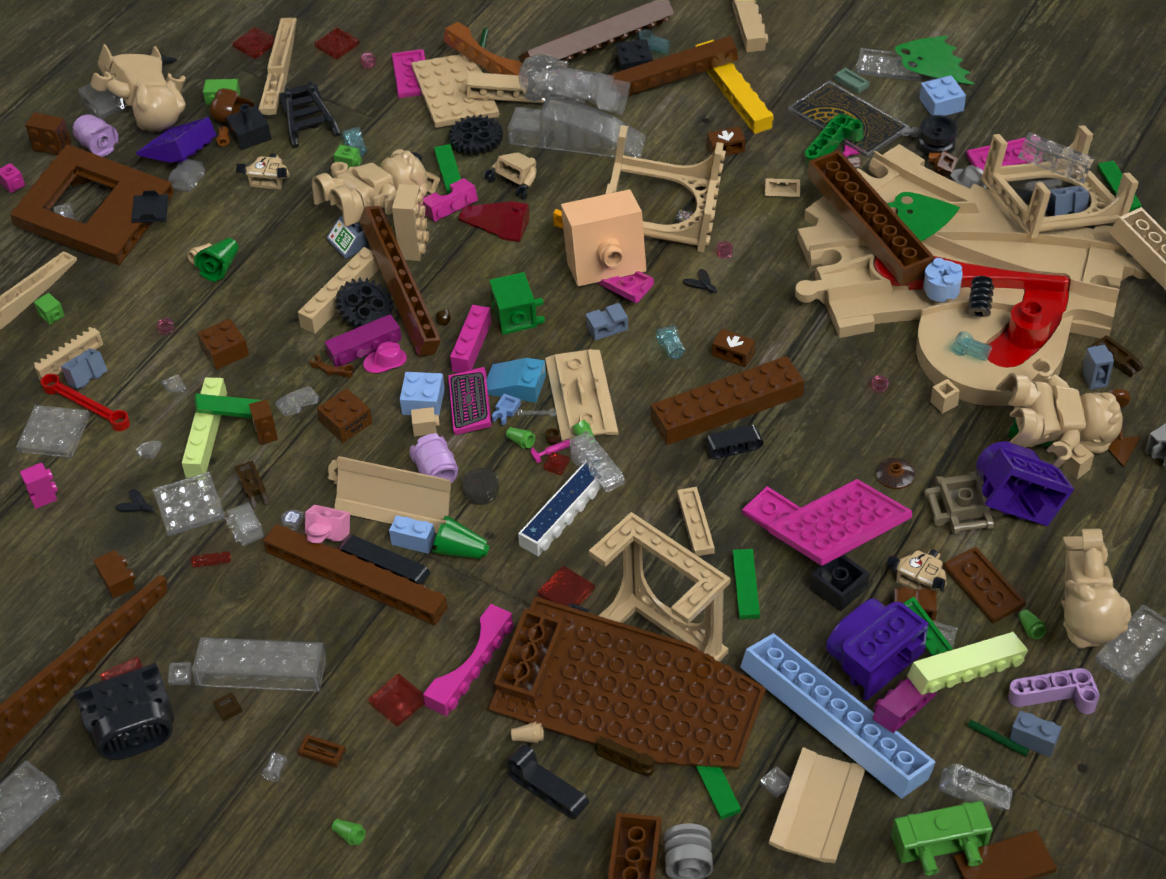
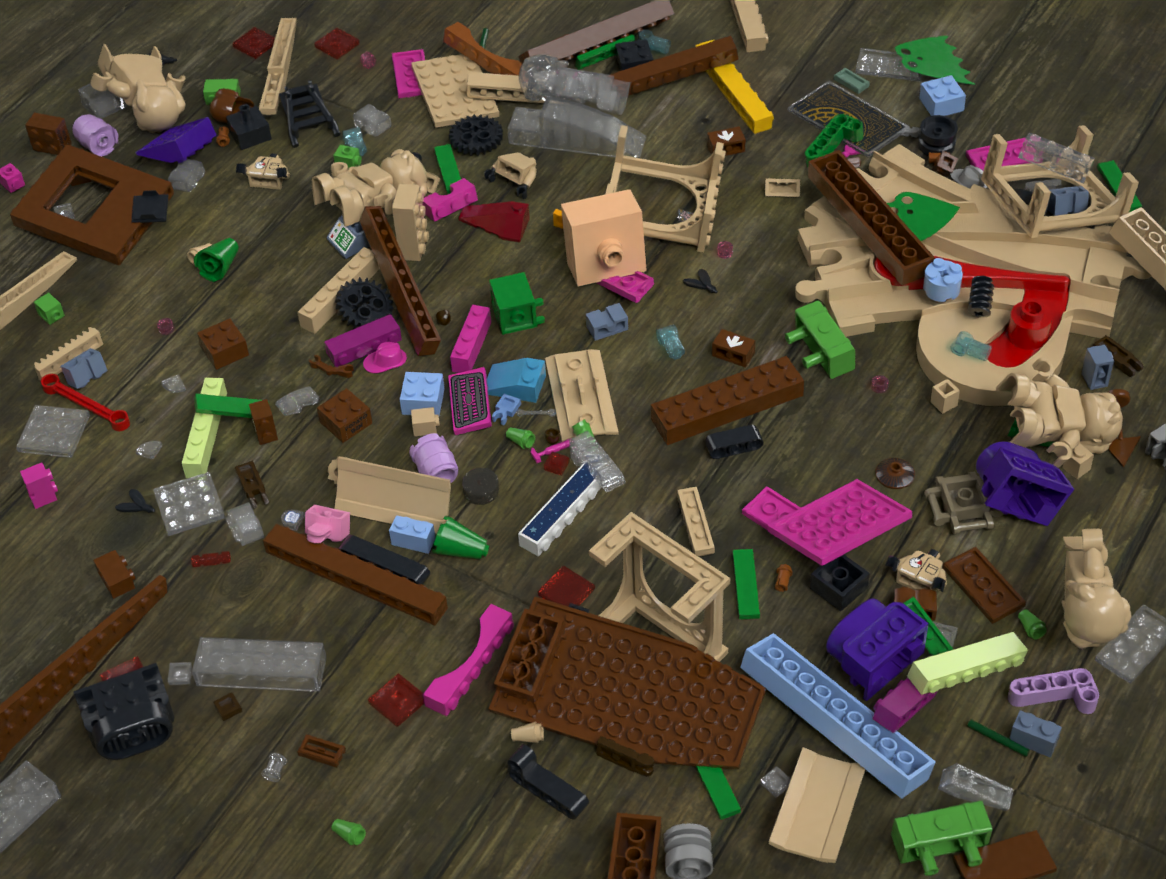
(372, 120): none -> clear brick
(600, 53): none -> green tile
(784, 573): none -> dark orange pin
(824, 340): none -> bright green piece

